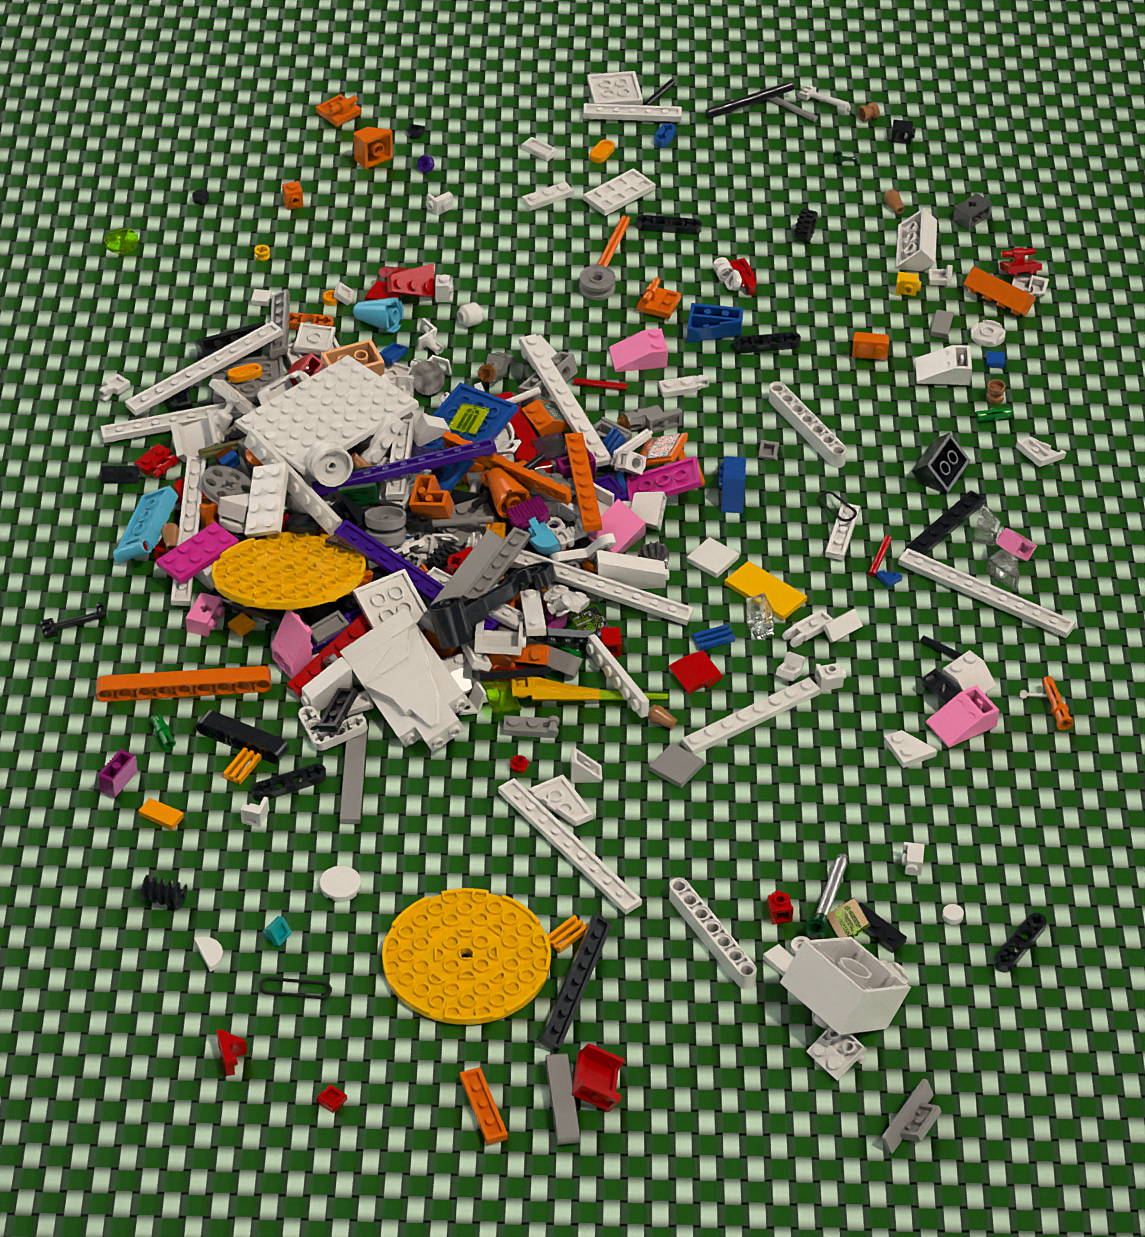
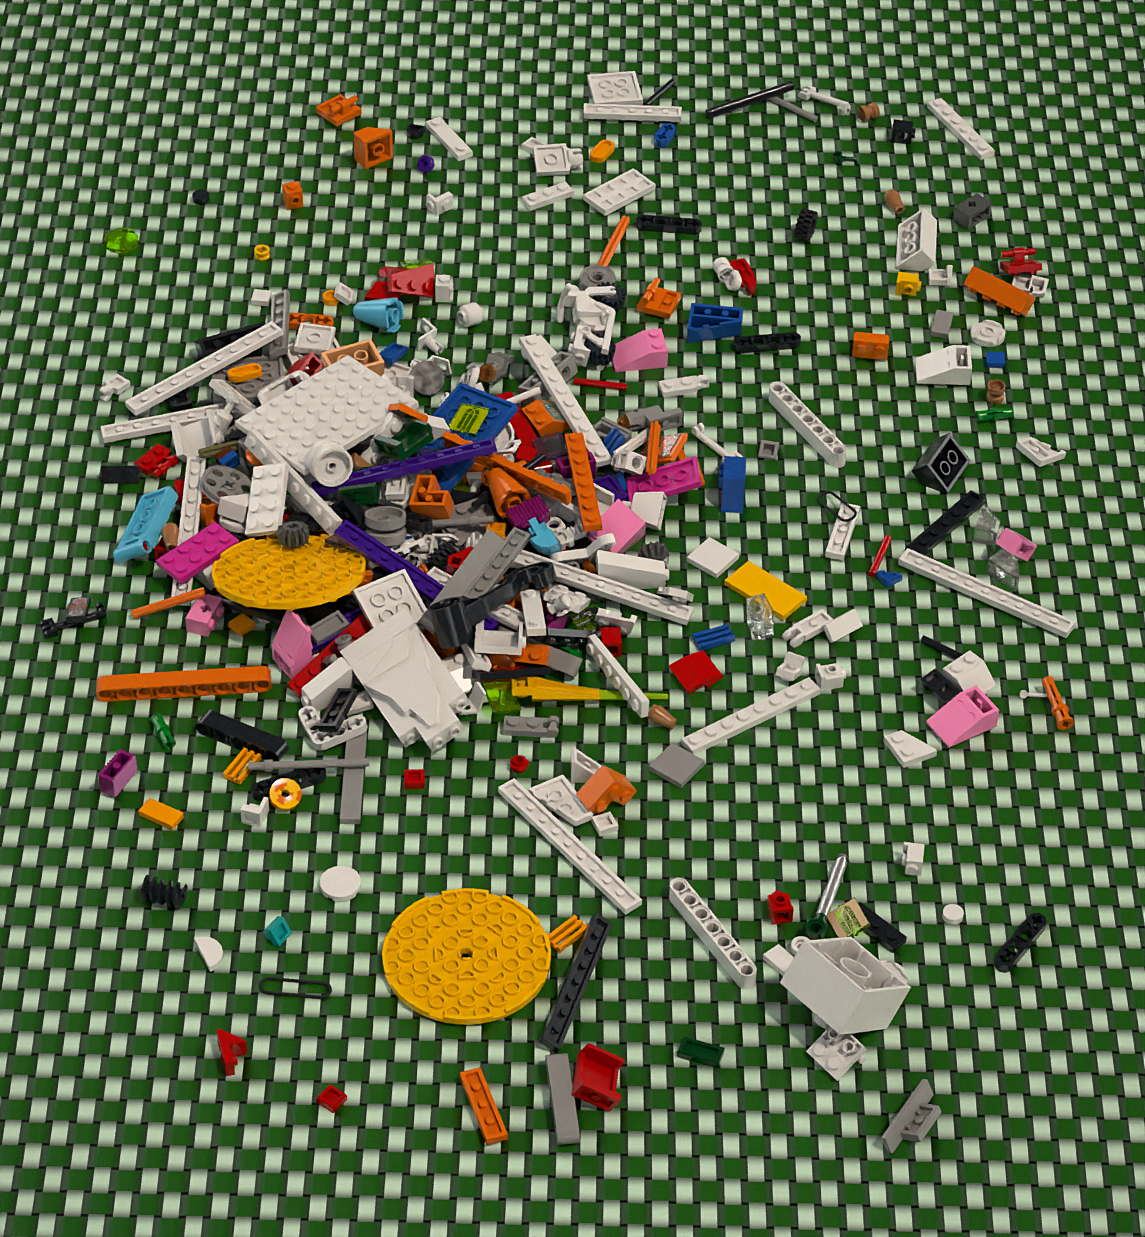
(78, 609): none -> tile
(169, 602): none -> orange piece
(269, 765): none -> light grey bar
(288, 786): none -> yellow piece
(293, 534): none -> dark grey gear
(343, 641): none -> light grey bush
(403, 411): none -> orange tile
(405, 442): none -> dark green panel
(414, 263): none -> clear neon green piece
(414, 779): none -> red tile
(449, 139): none -> white plate
(471, 377): none -> white tile
(556, 159): none -> white plate
(594, 321): none -> white piece
(604, 788): none -> orange brick
(604, 823): none -> white tile
(613, 619): none -> white wing
(653, 446): none -> orange axle
(677, 595): none -> white wing
(698, 432): none -> white hinge
(700, 1052): none -> dark green tile
(960, 129): none -> white plate

